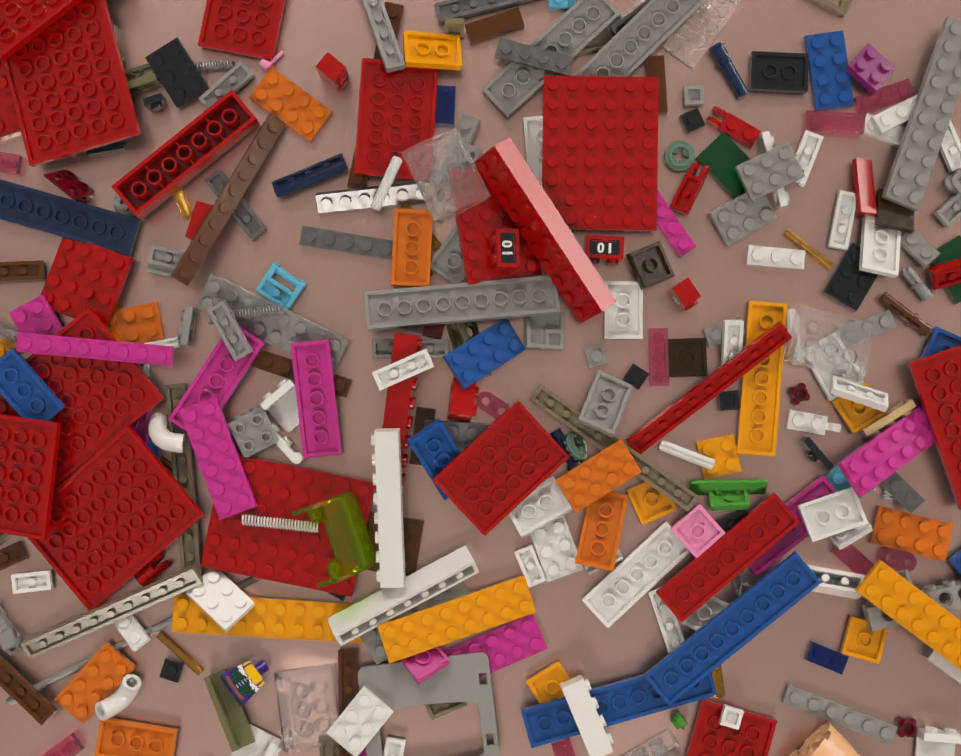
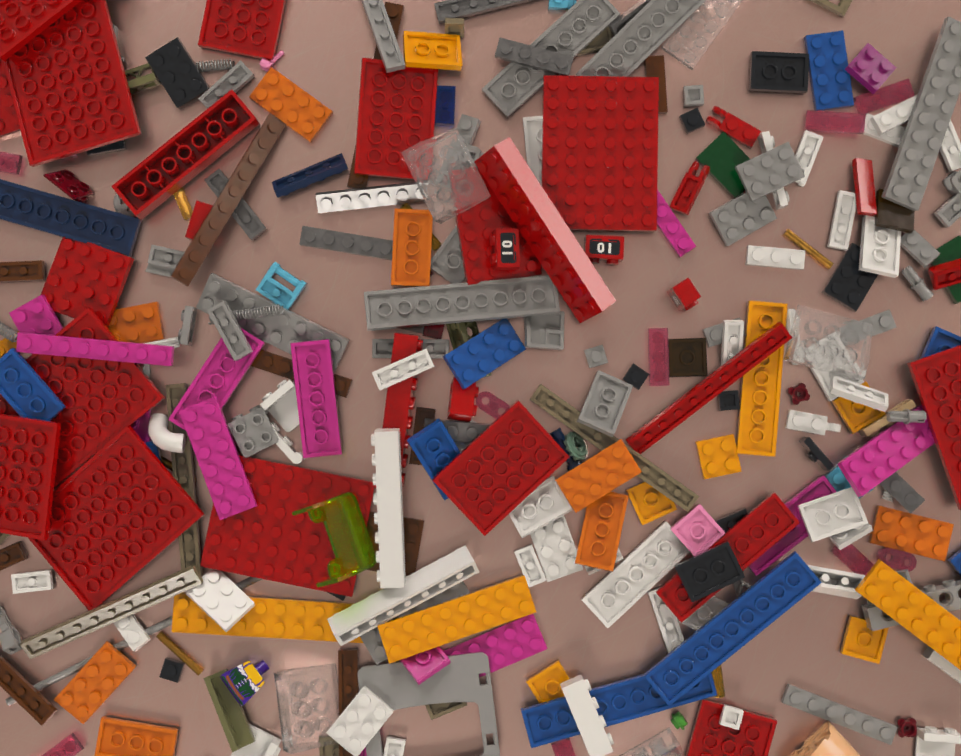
(119, 699): white cylinder -> none
(151, 572): red hinge -> none
(155, 102): black plate -> none
(275, 525): white piece -> none
(333, 71): red brick -> none
(386, 183): white axle -> none
(494, 25): reddish brown tile -> none
(624, 316): white plate -> none
(650, 265): dark brown tile -> none
(687, 151): sand green gear -> none
(687, 455): white axle -> none
(709, 571): none -> black plate
(724, 61): dark blue pin -> none
(729, 493): bright green bracket -> none
(826, 657): clear blue plate -> none
(906, 416): none -> light grey axle
(907, 315): reddish brown pin -> none

